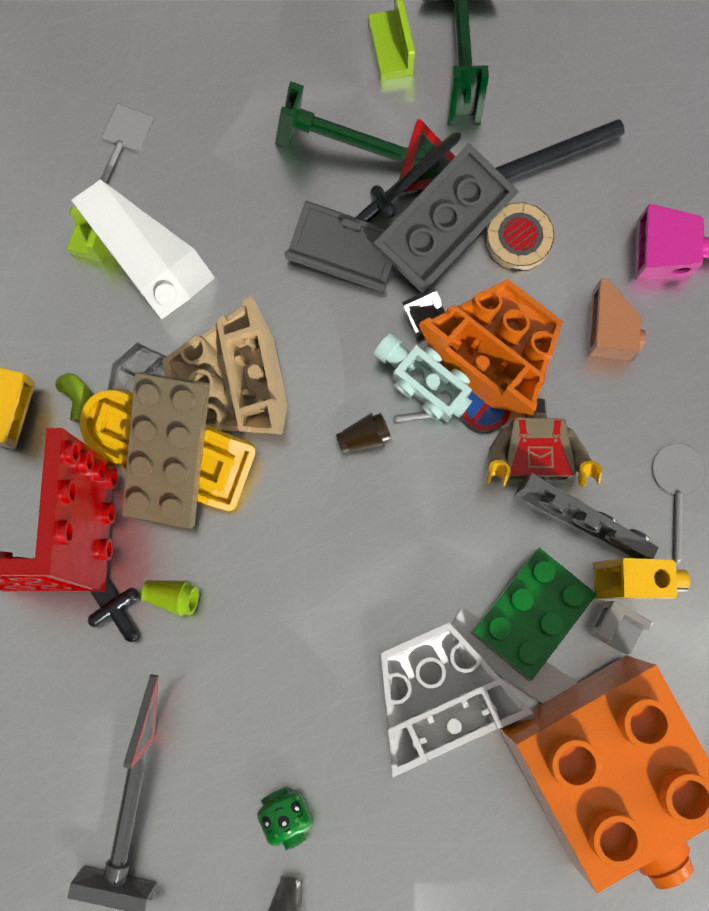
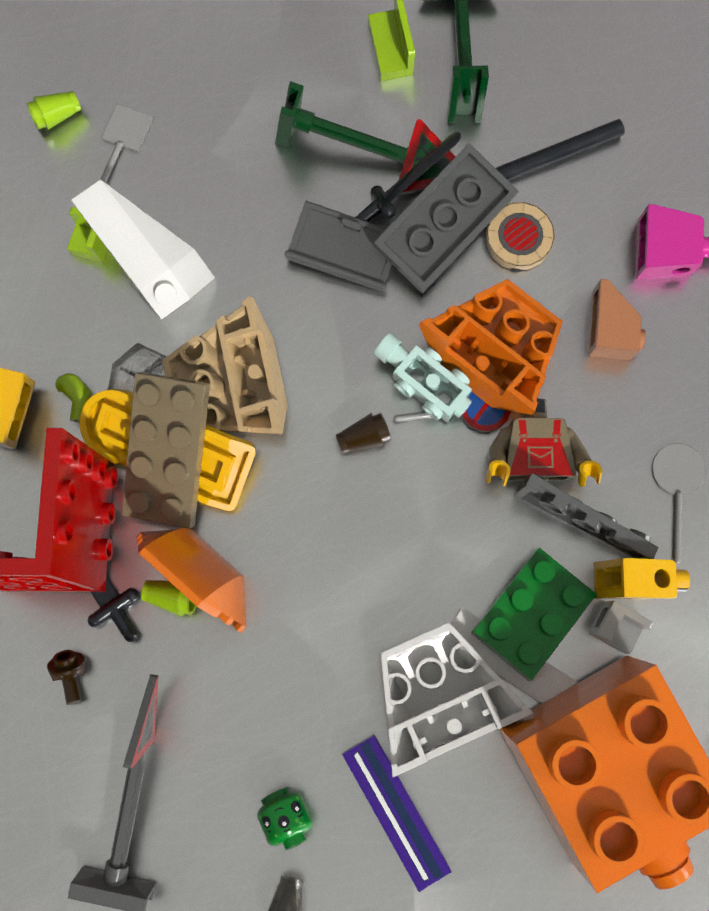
(52, 109): none -> lime cone
(66, 667): none -> dark brown plate
(197, 572): none -> orange wedge
(396, 813): none -> tile
(422, 307): dark grey plate -> none

